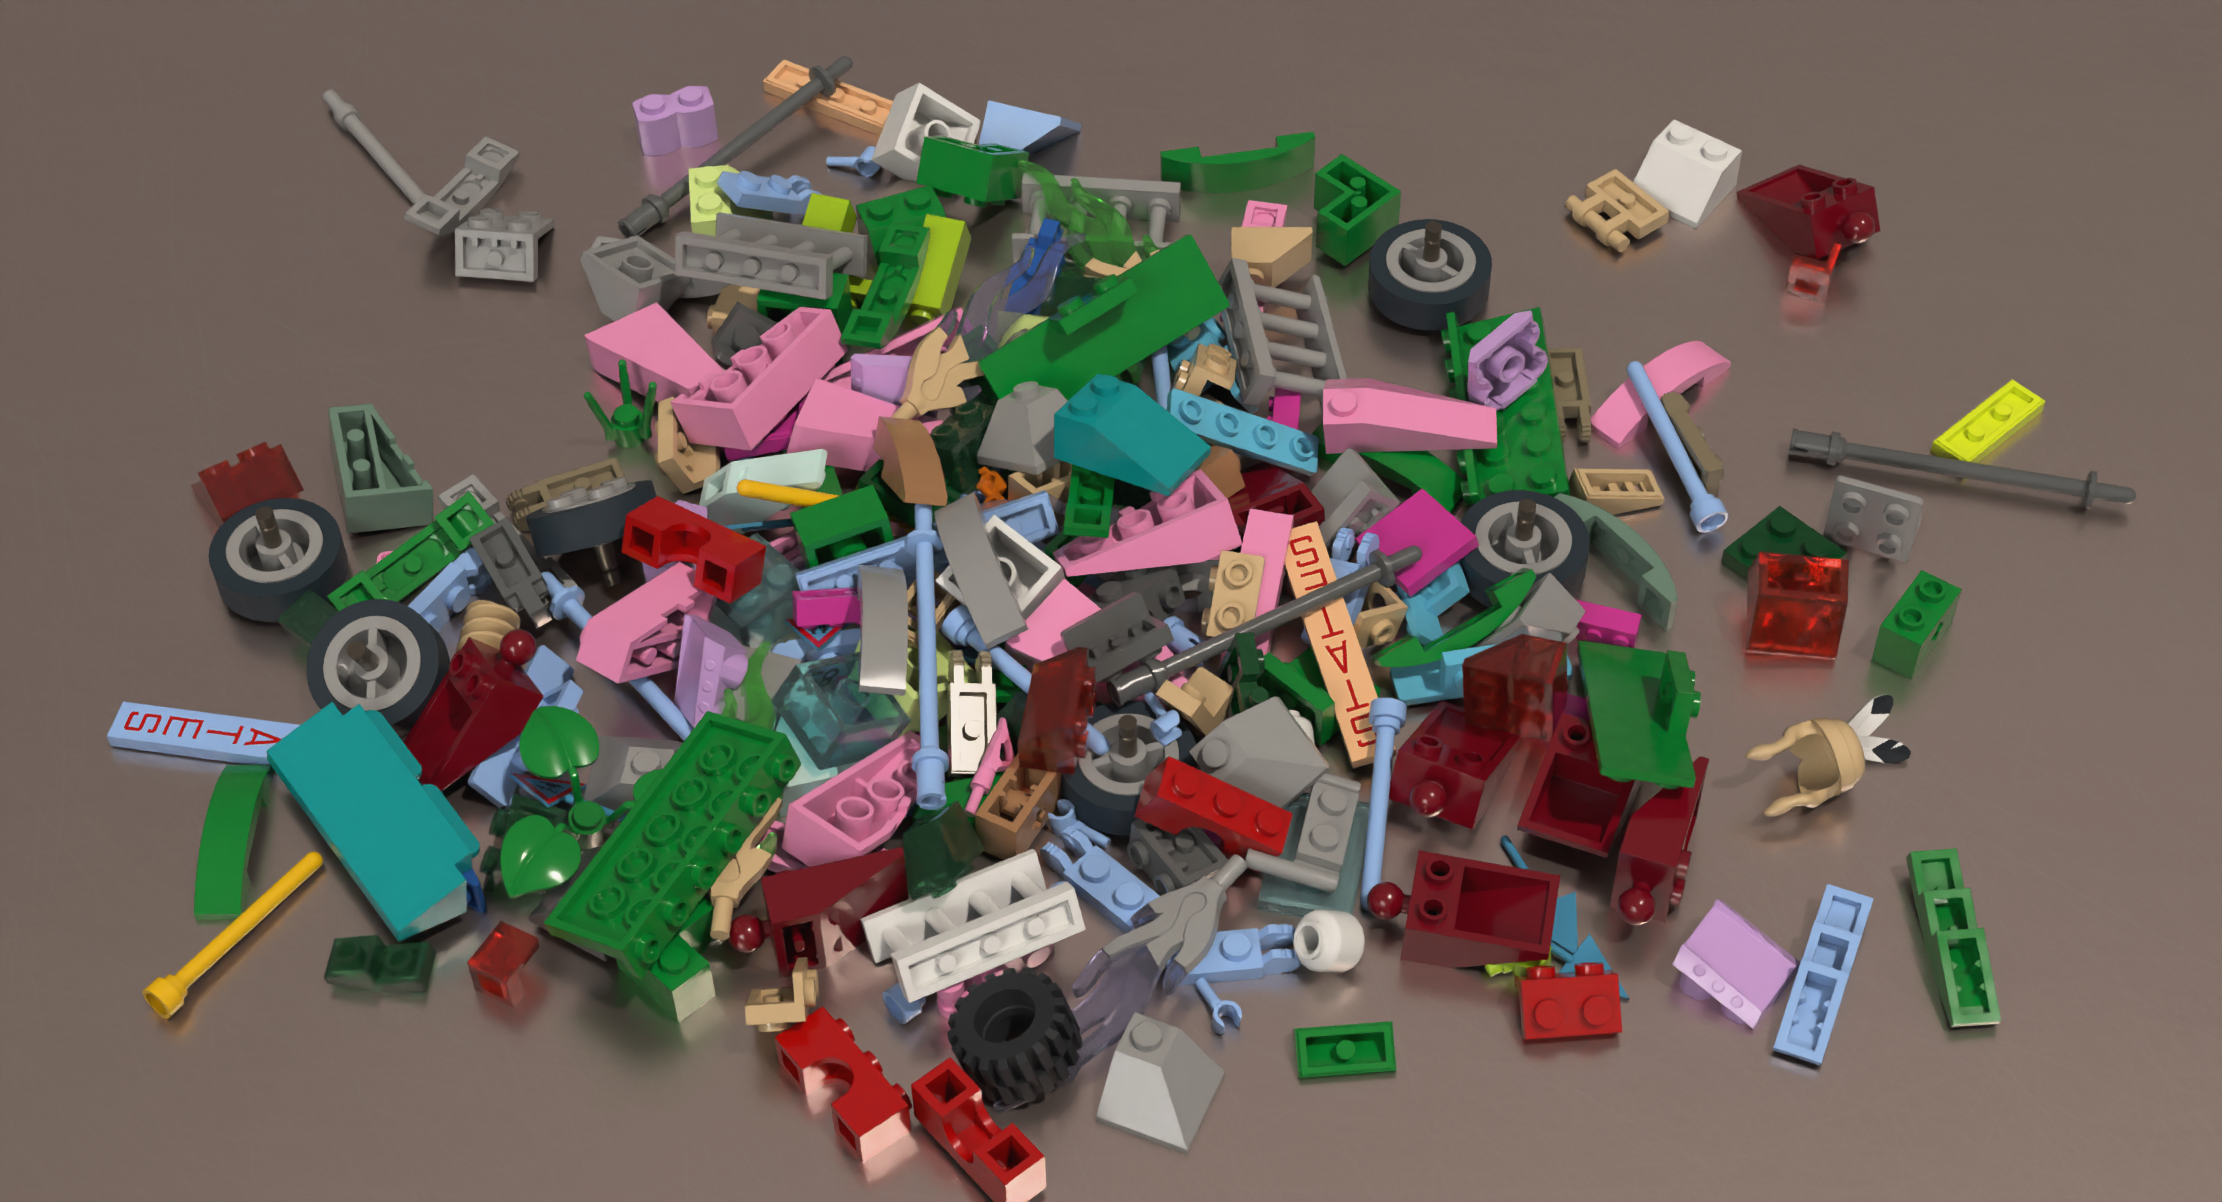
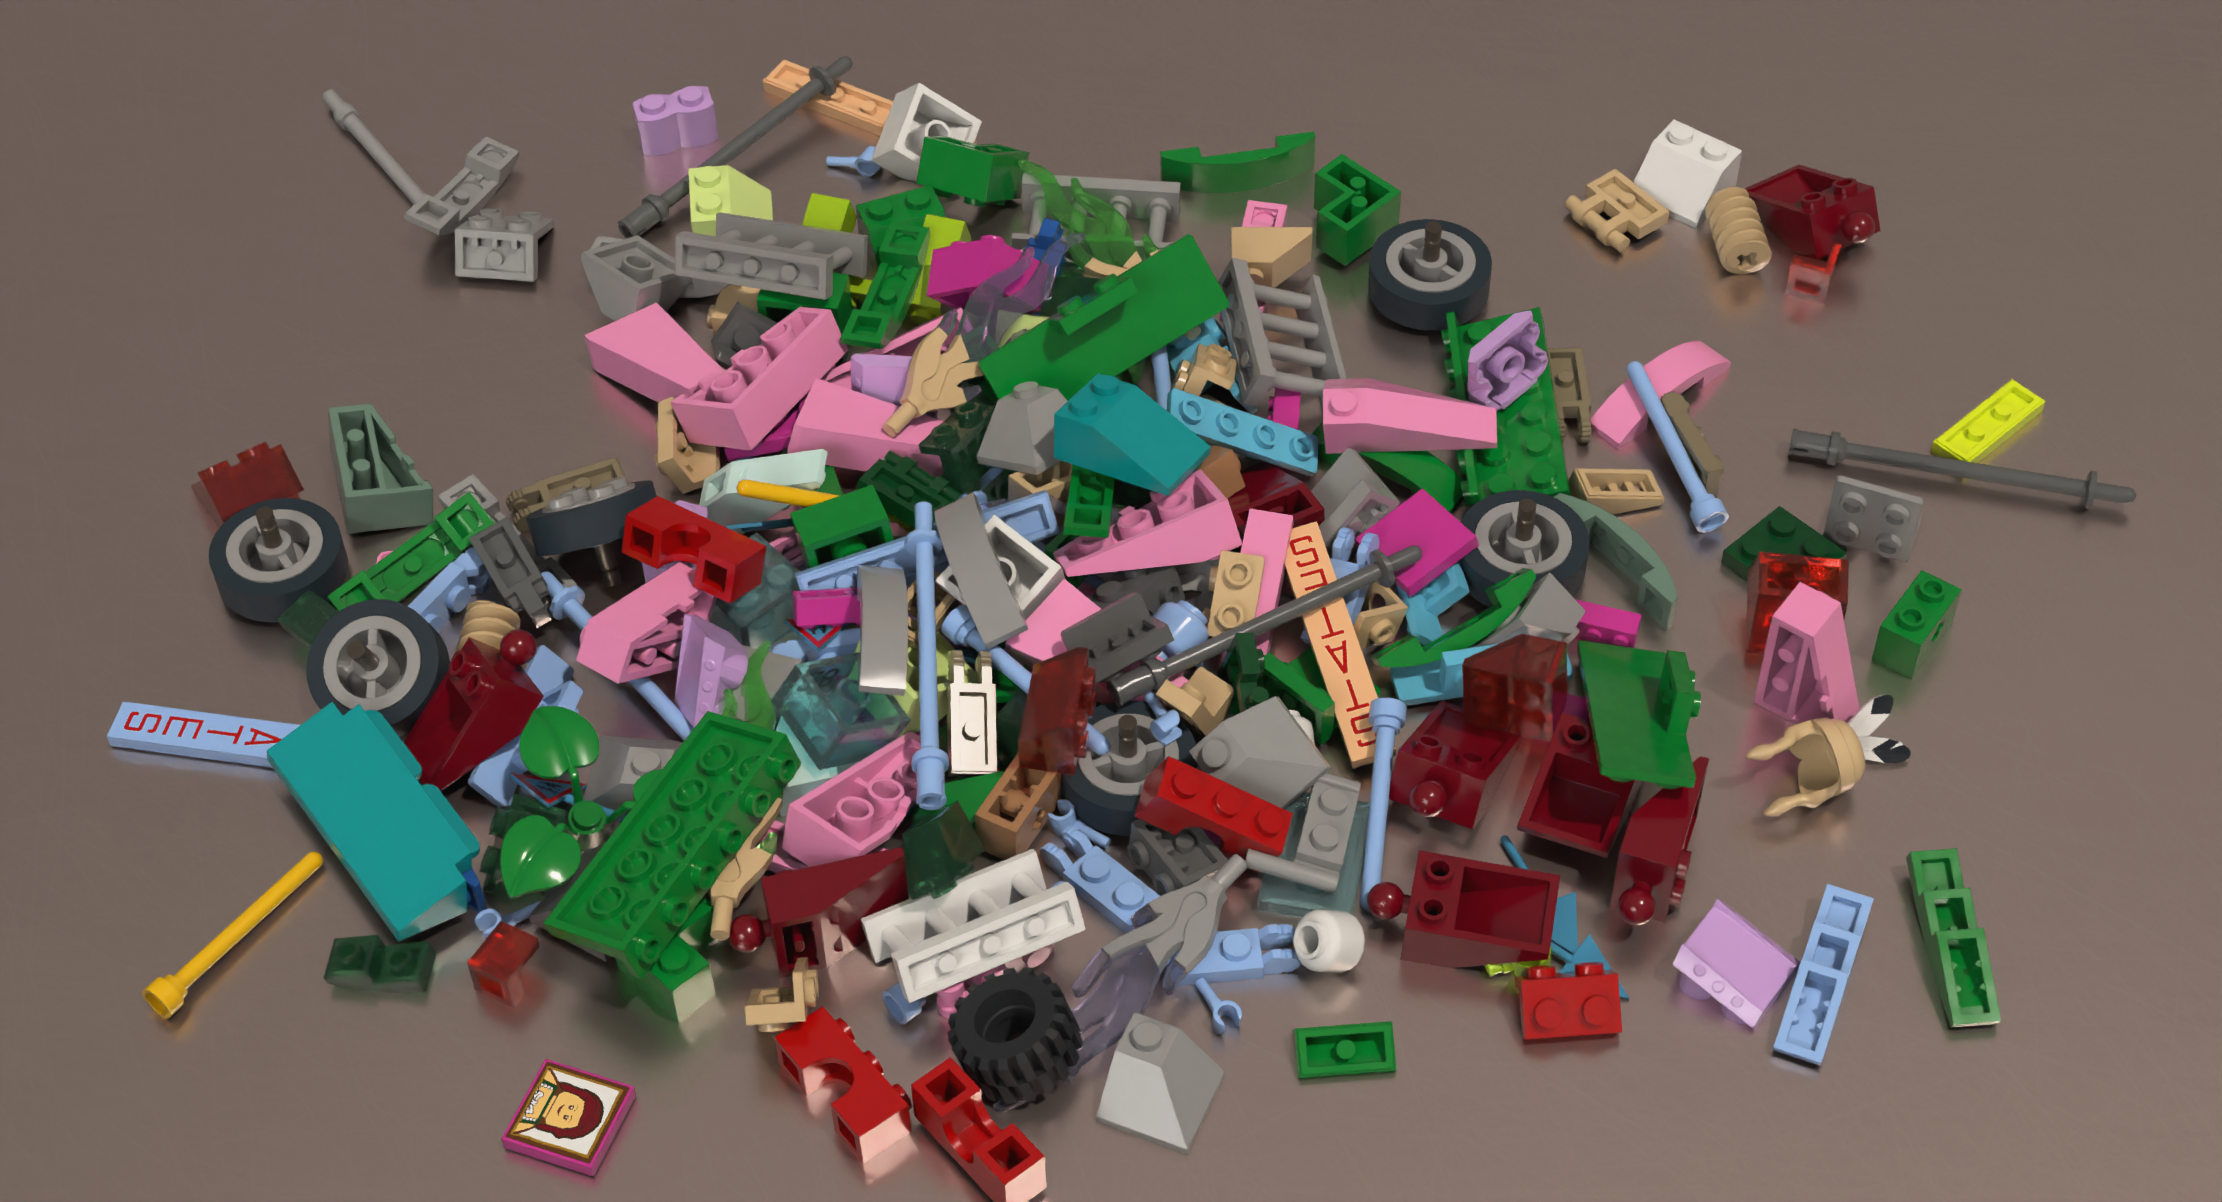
(227, 841): green slope -> none
(491, 917): none -> light blue hand
(569, 1117): none -> tile
(628, 424): green plant -> none
(767, 193): light blue hinge -> none
(910, 461): medium nougat slope -> none
(965, 265): none -> dark pink brick
(990, 765): bright pink hand -> none
(991, 485): orange piece -> none
(1024, 128): light blue slope -> none
(1185, 624): none -> light blue head
(1737, 231): none -> tan piece
(1807, 660): none -> bright pink wedge

